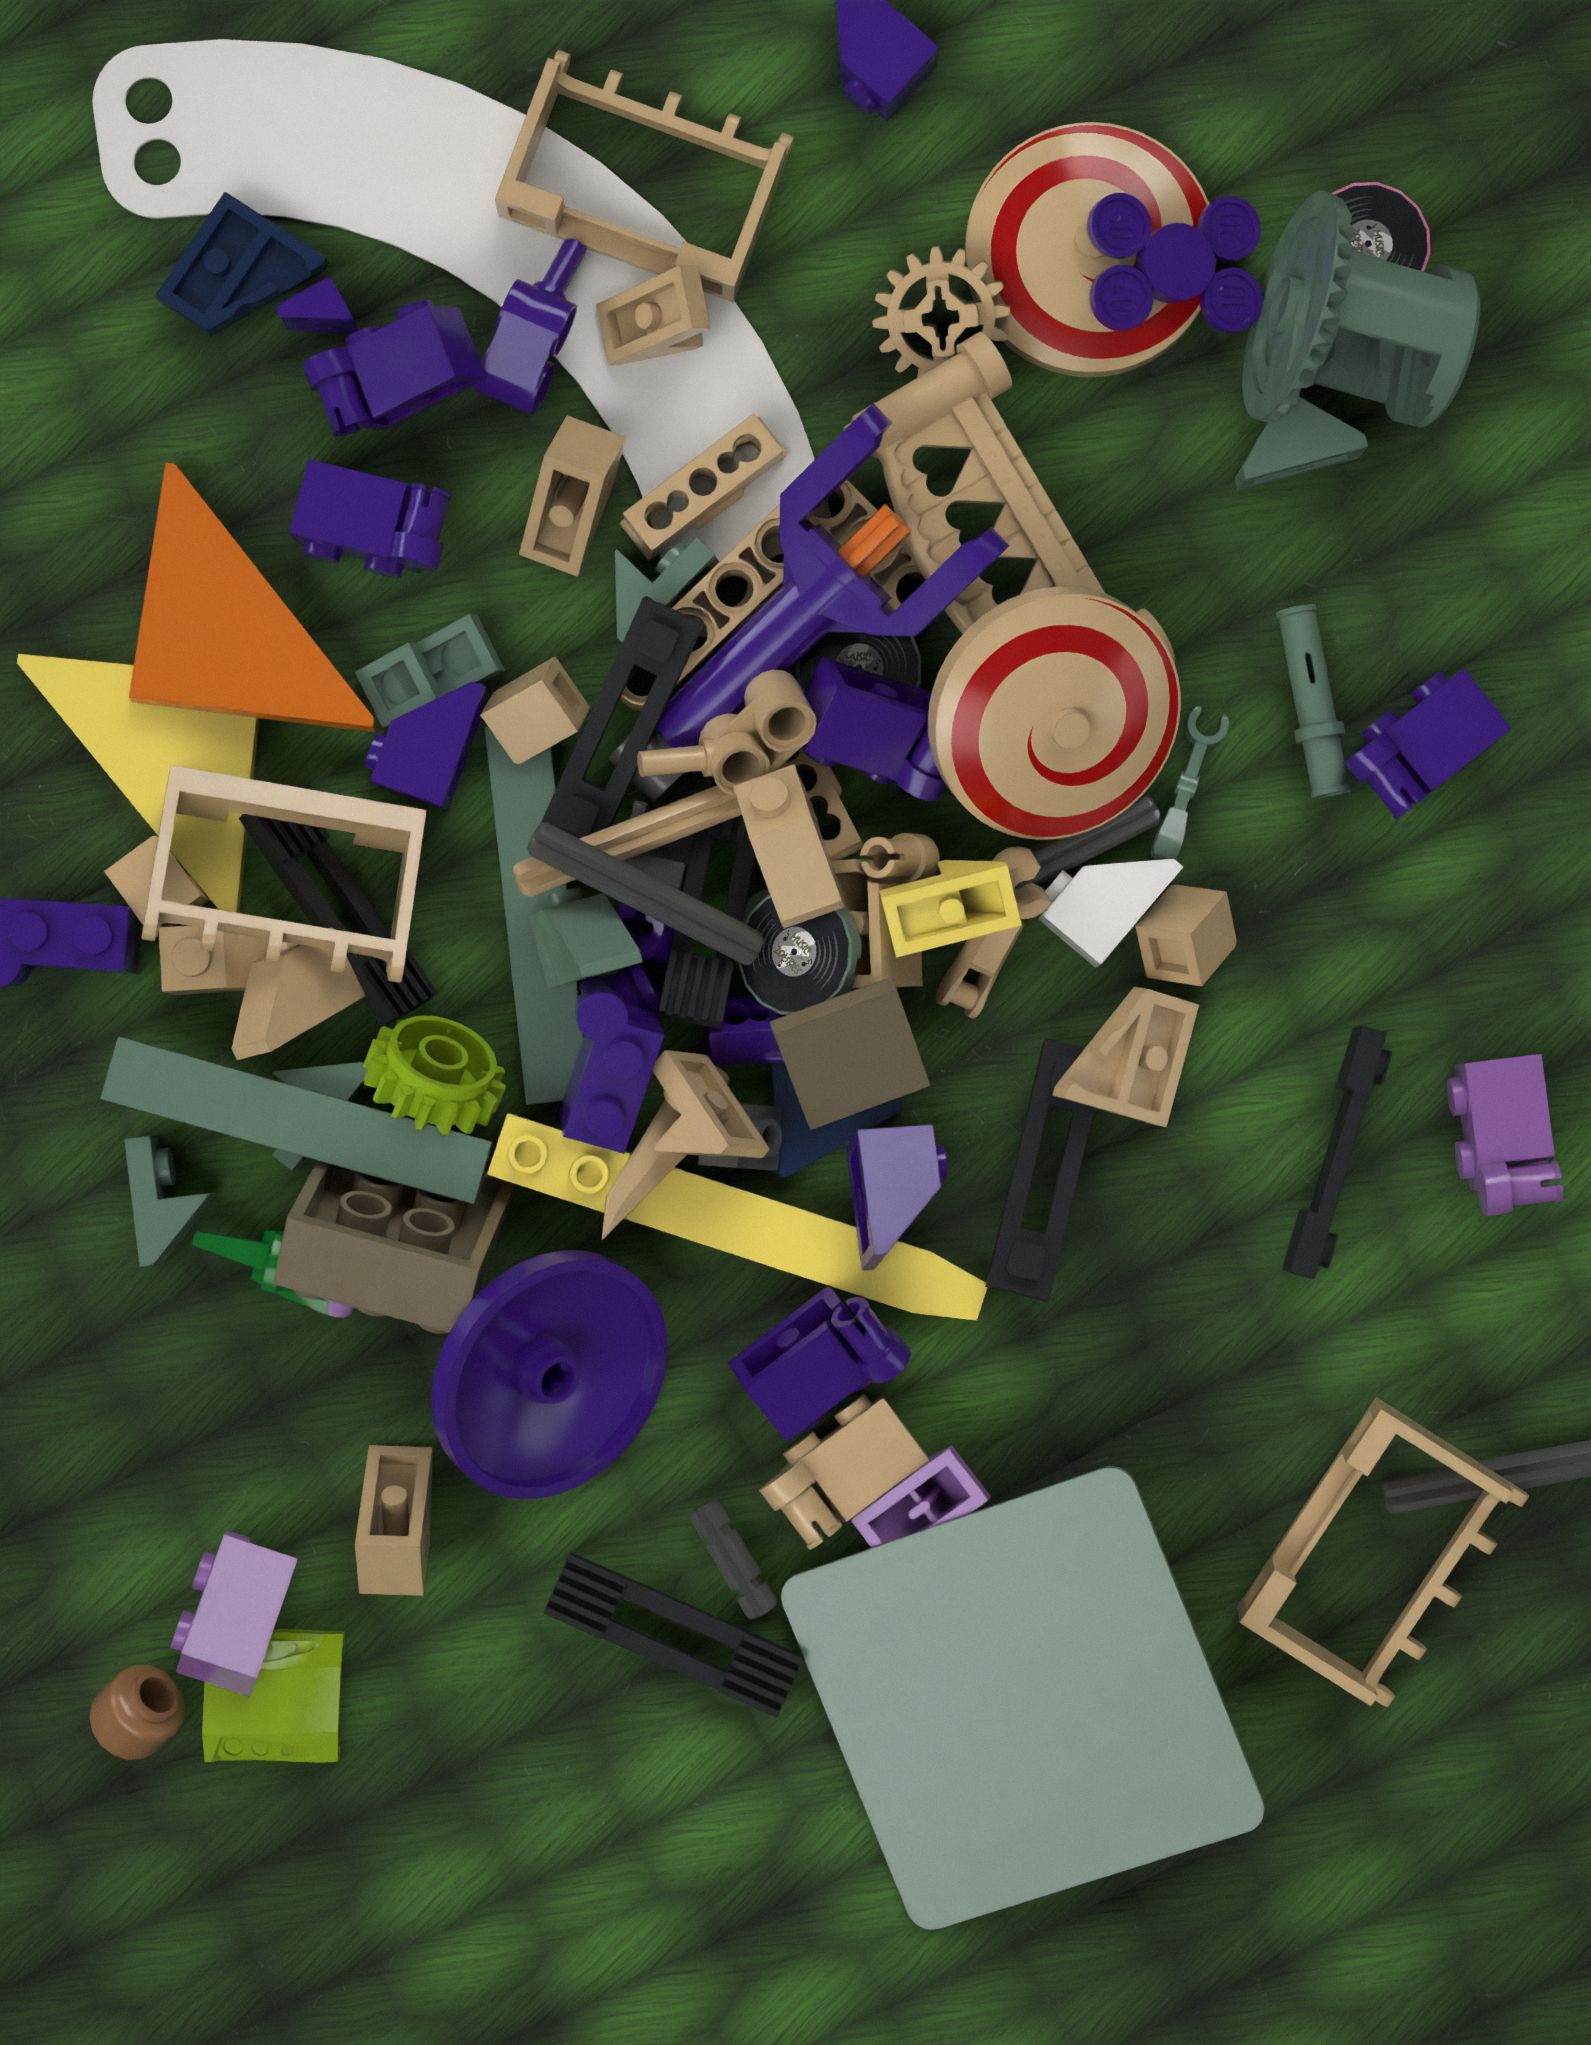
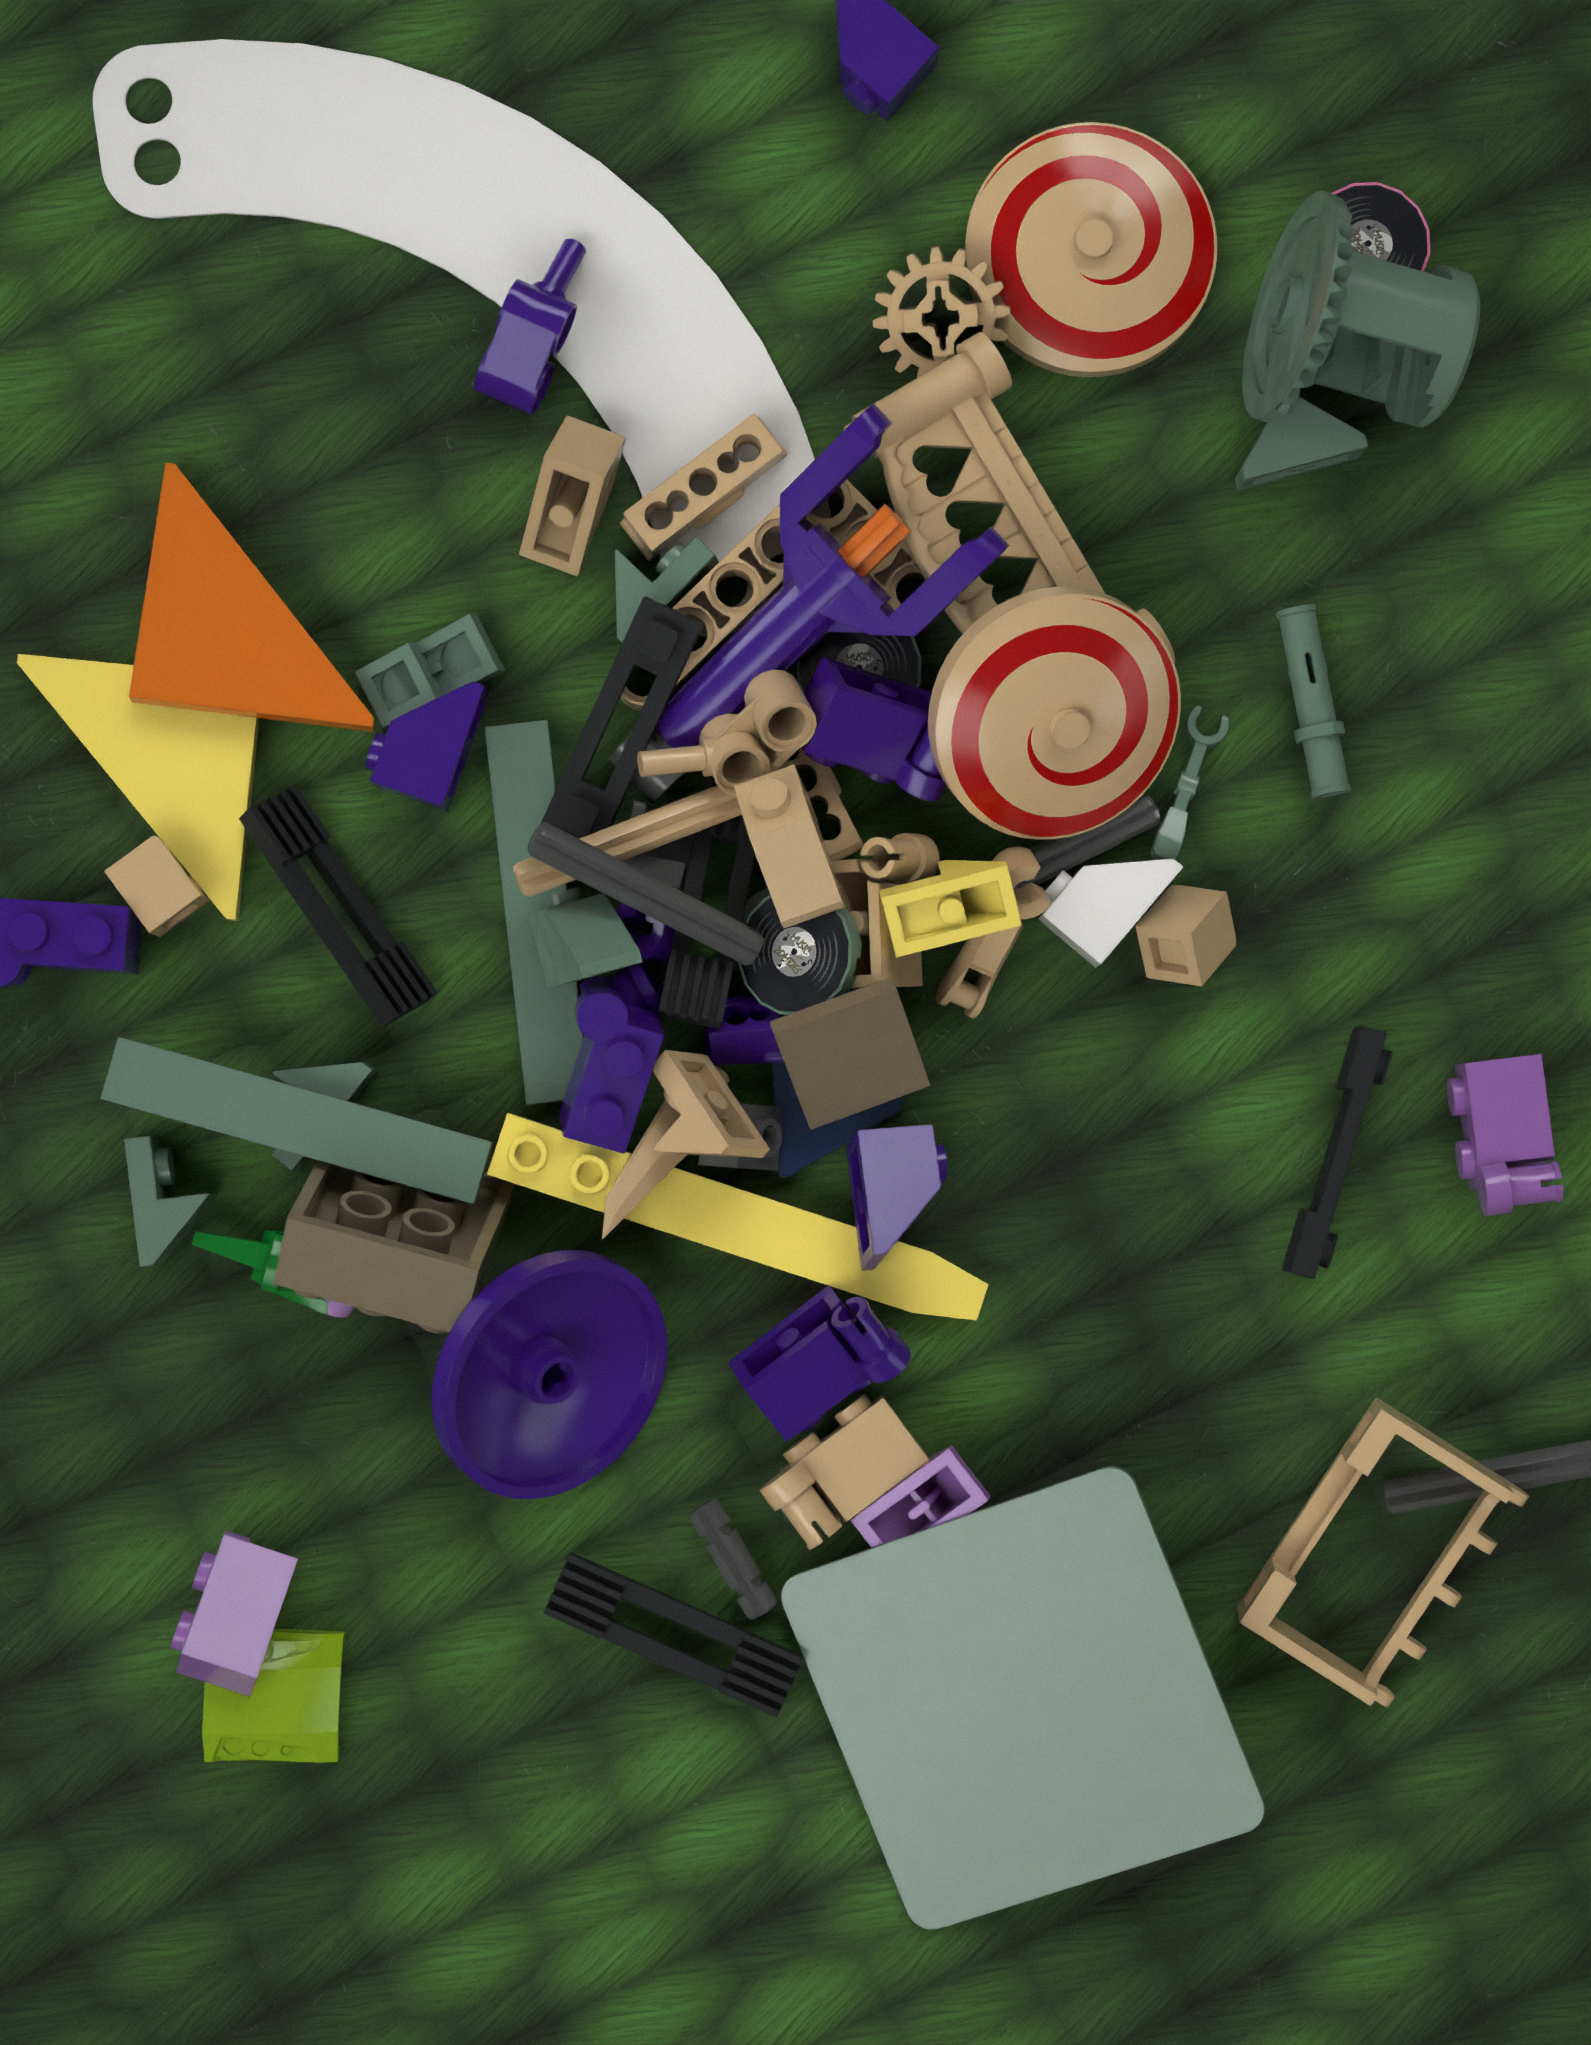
(137, 1712): medium nougat head -> none
(197, 971): tan slope -> none
(236, 267): dark blue wing -> none
(291, 998): tan slope -> none
(317, 310): dark purple slope -> none
(369, 520): dark purple hinge -> none
(372, 822): tan hinge -> none
(394, 1521): tan slope -> none
(395, 368): dark purple hinge -> none
(435, 1073): lime gear -> none
(535, 711): tan panel -> none
(549, 215): tan hinge -> none
(655, 317): tan slope -> none
(1025, 1258): black container -> none
(1134, 1058): tan wing -> none
(1174, 263): dark purple piece -> none
(1428, 743): dark purple hinge -> none

